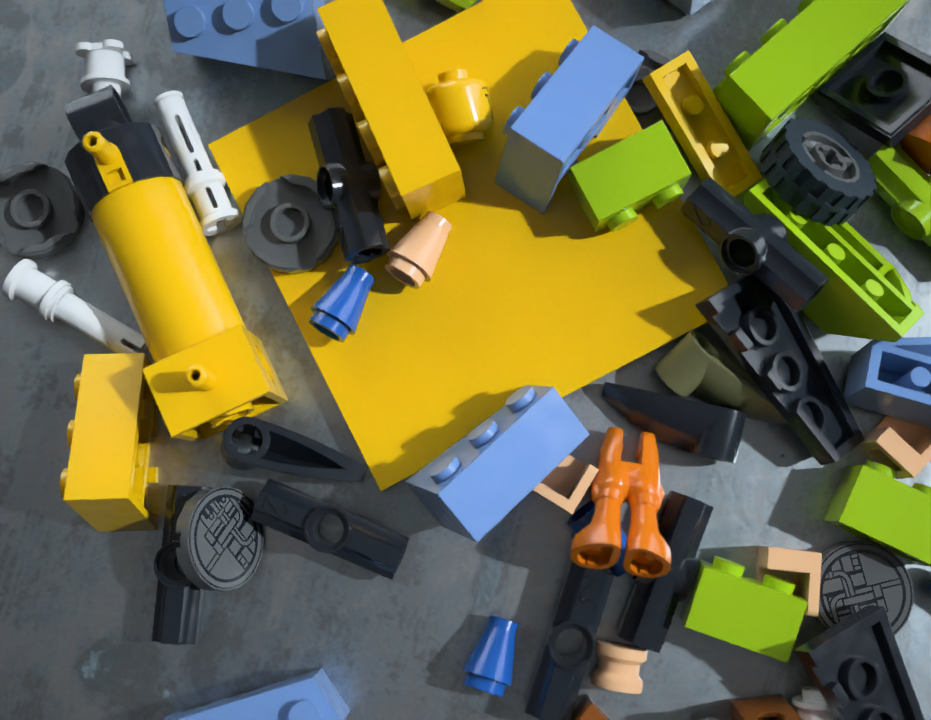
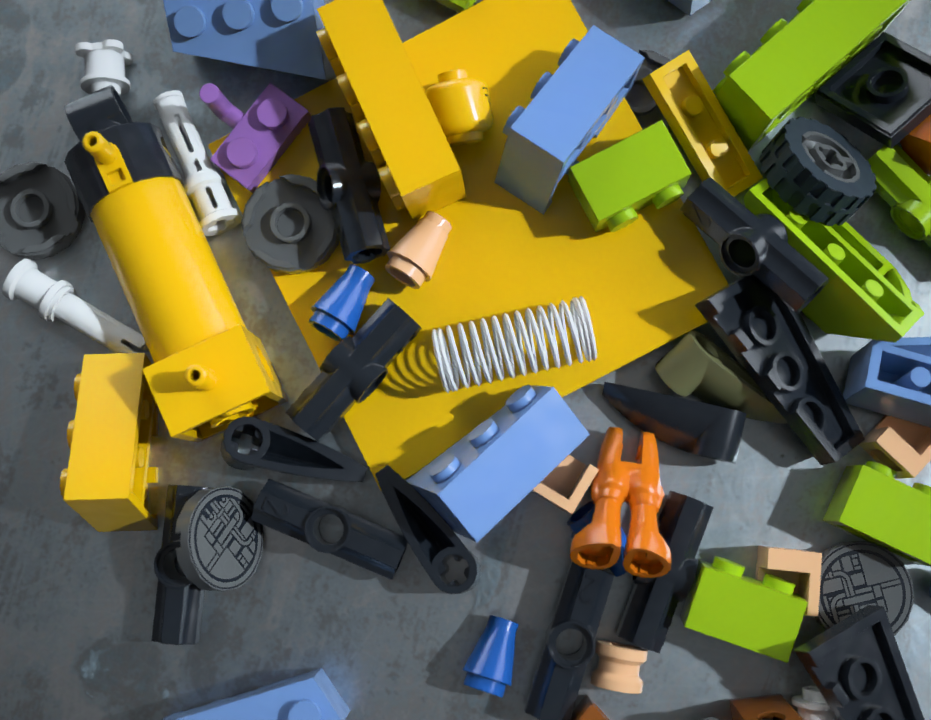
(257, 136): none -> medium lavender plate
(353, 370): none -> black piece
(427, 533): none -> black piece
(578, 321): none -> white piece

